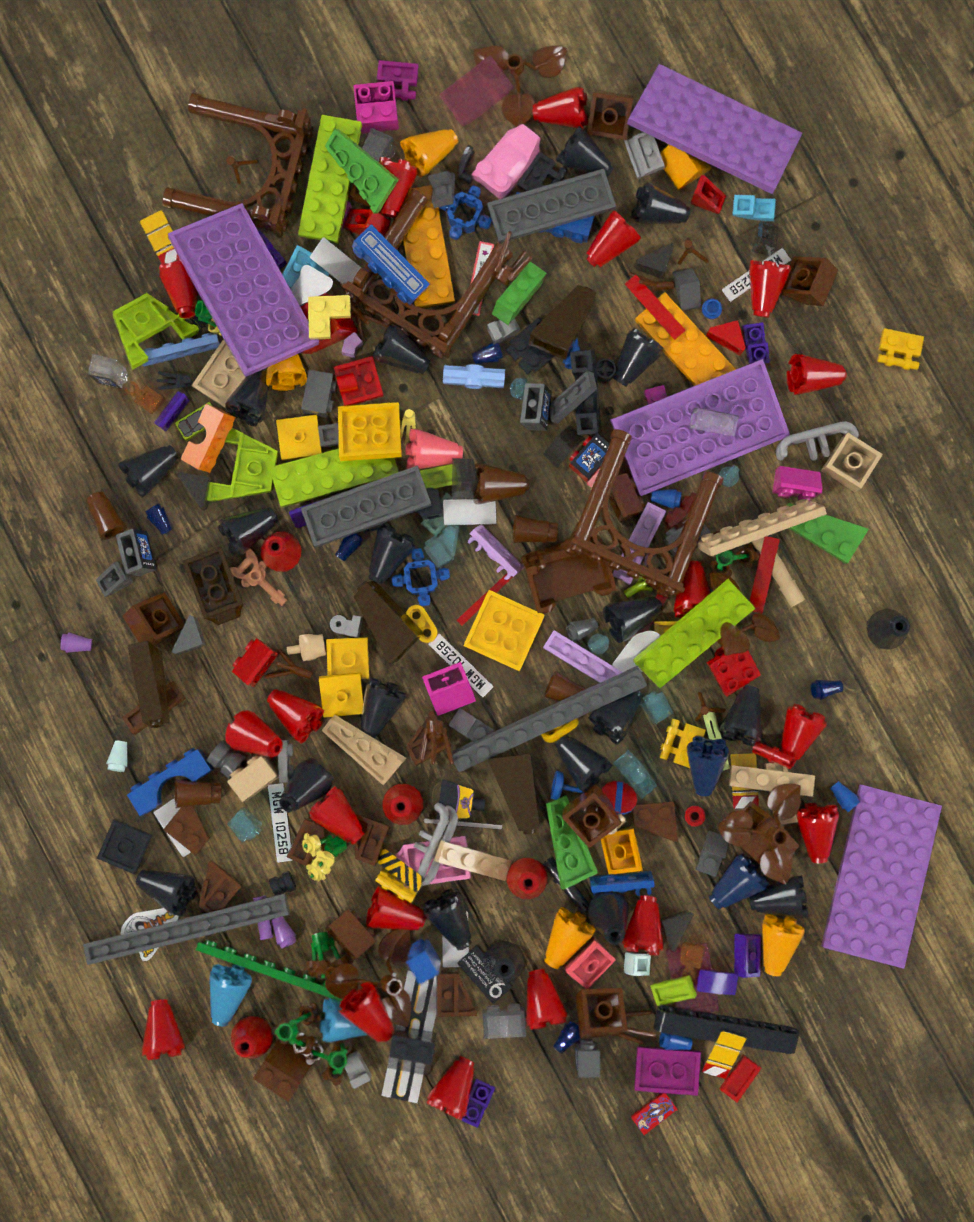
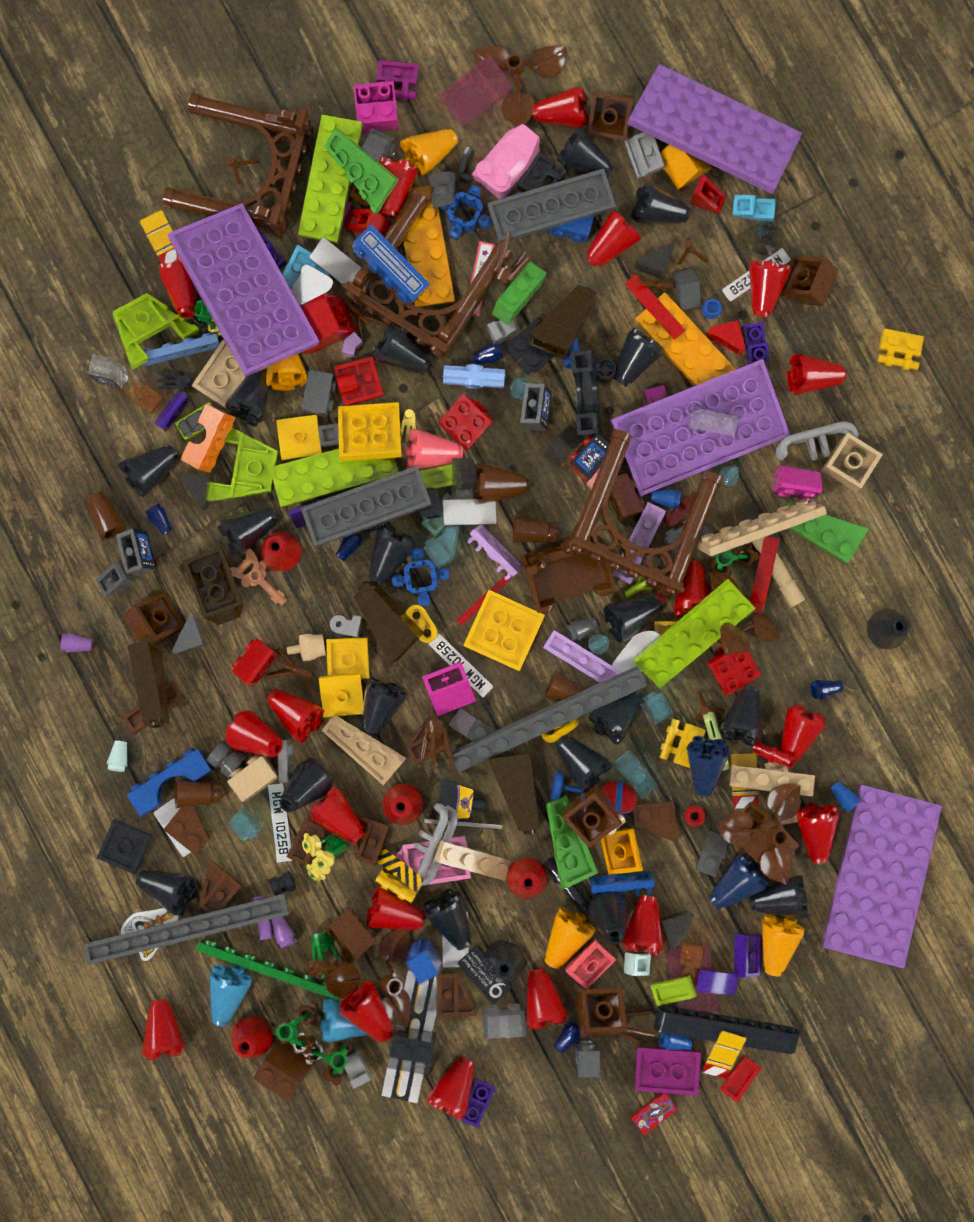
(323, 309): light yellow plate -> none
(466, 421): none -> red plate
(572, 397): dark grey plate -> none

